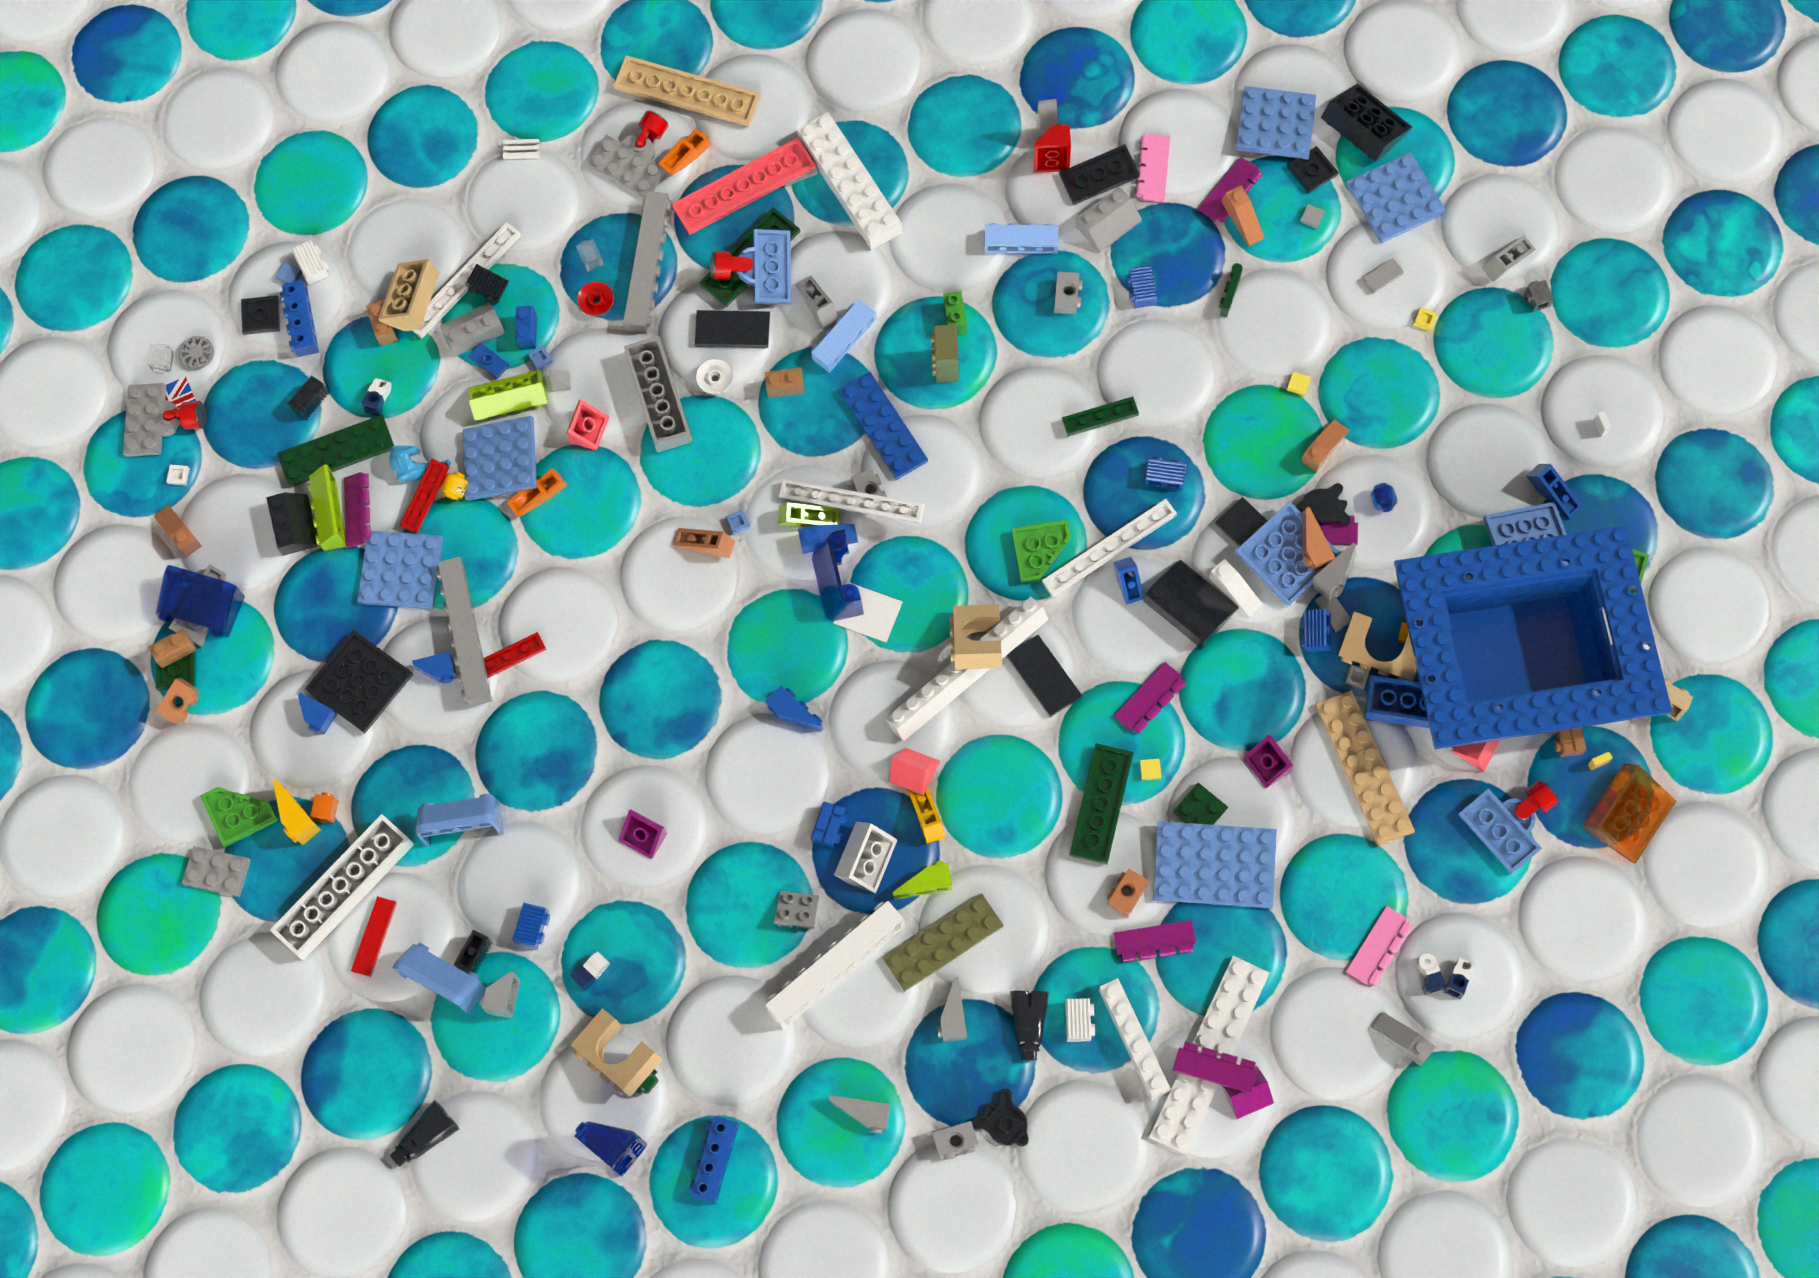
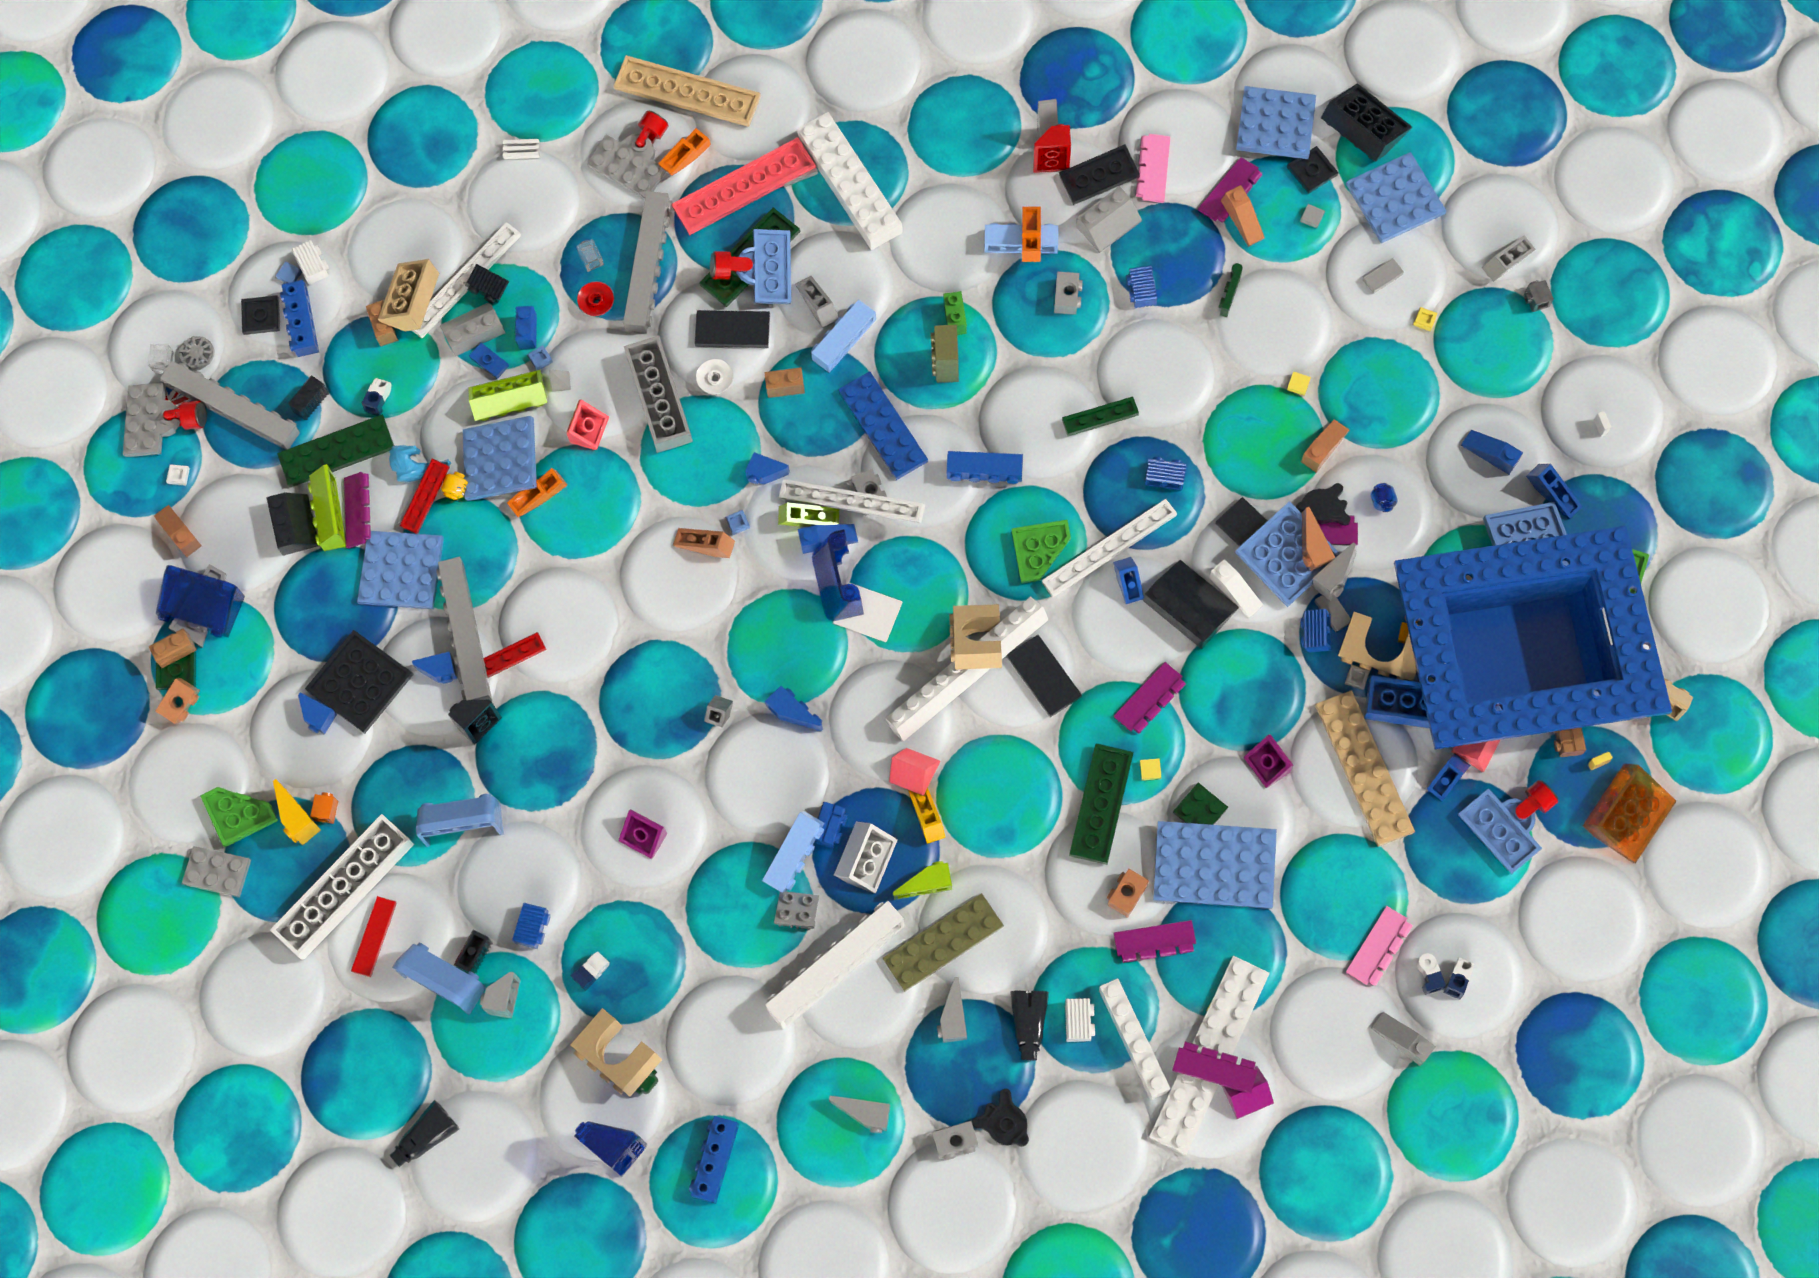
(229, 405): none -> light grey brick
(474, 718): none -> black slope
(718, 711): none -> flat silver brick
(765, 470): none -> blue slope
(793, 852): none -> light blue brick
(984, 466): none -> blue brick
(1031, 234): none -> orange slope
(1448, 777): none -> blue slope
(1493, 450): none -> blue slope

